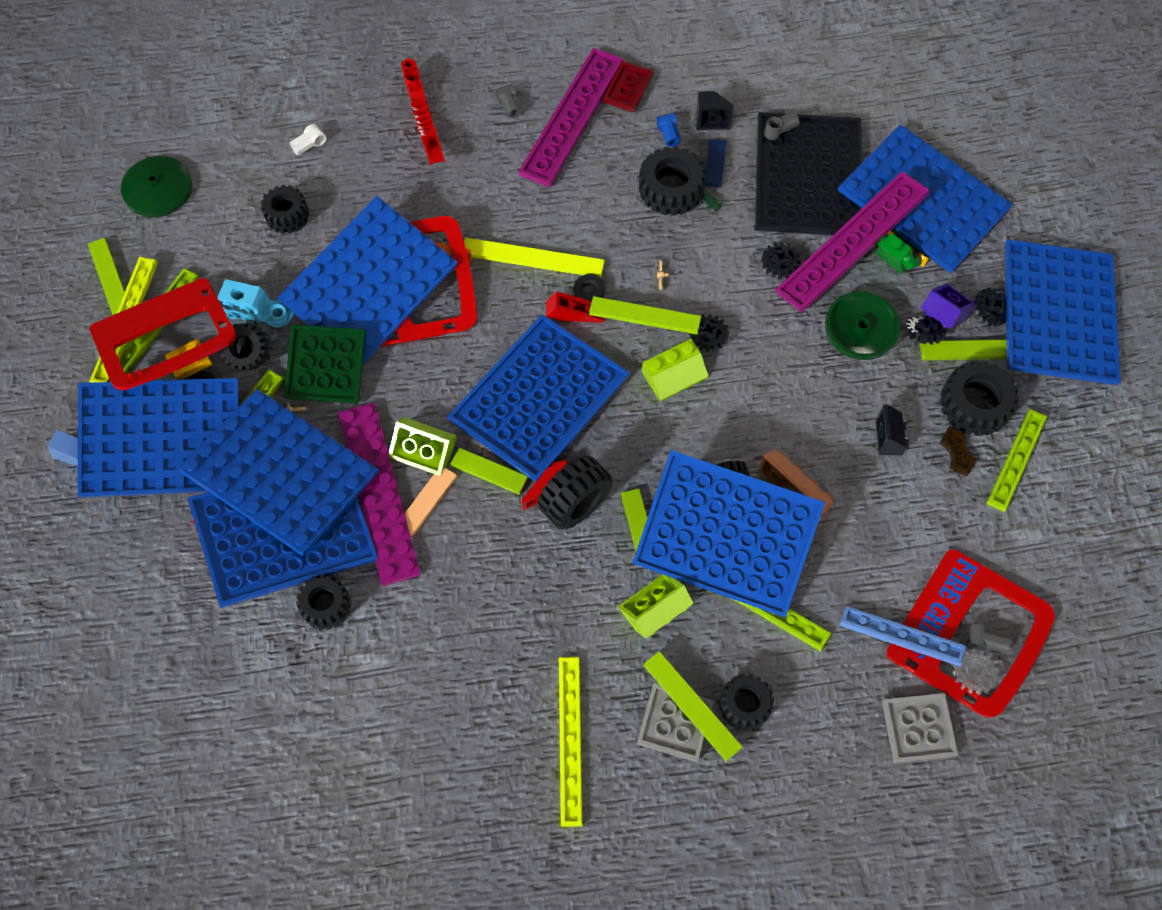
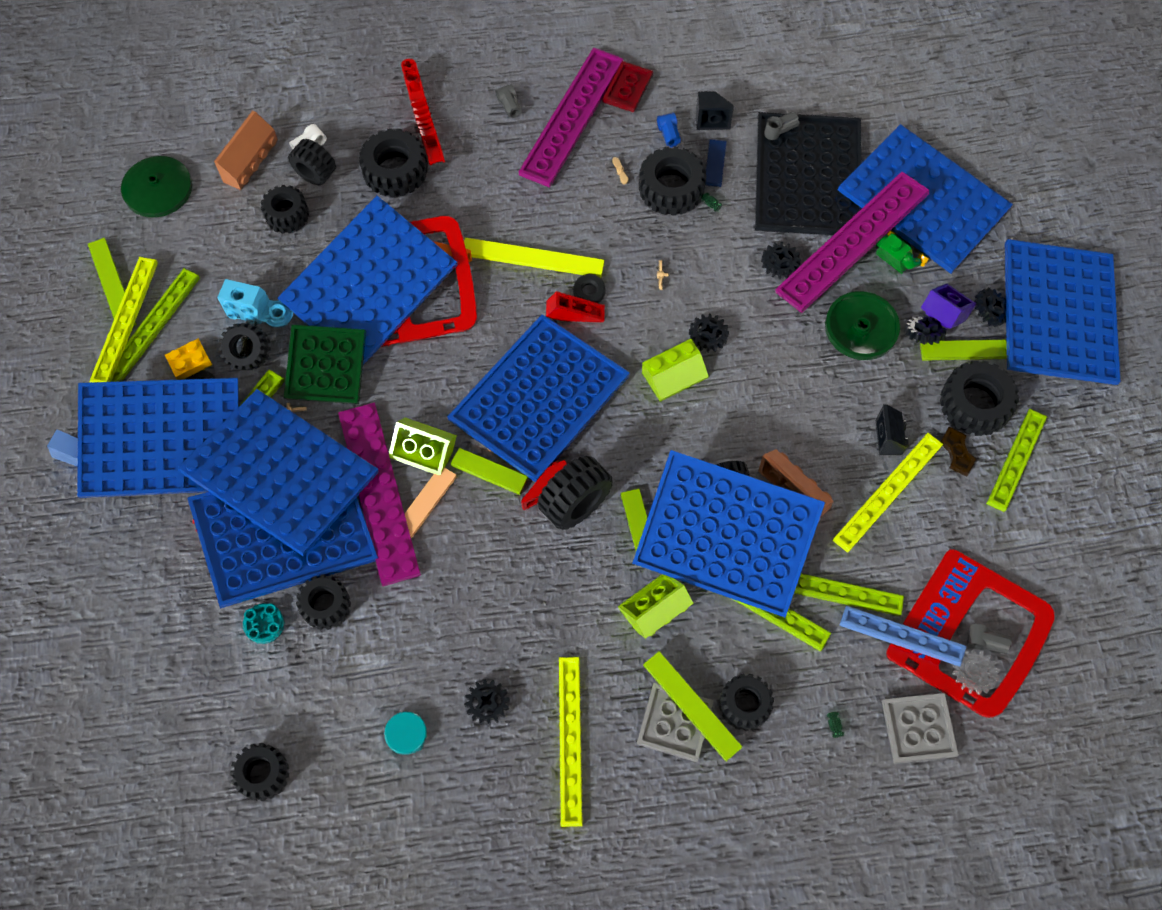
(153, 314): red door -> none
(245, 151): none -> nougat slope
(245, 764): none -> black tyre
(263, 623): none -> teal tile
(312, 162): none -> black tyre
(393, 144): none -> black tyre
(405, 733): none -> teal tile
(492, 694): none -> black gear
(620, 170): none -> tan piece
(645, 315): lime tile -> none
(835, 724): none -> clear green piece
(850, 594): none -> lime tile
(887, 492): none -> neon yellow tile

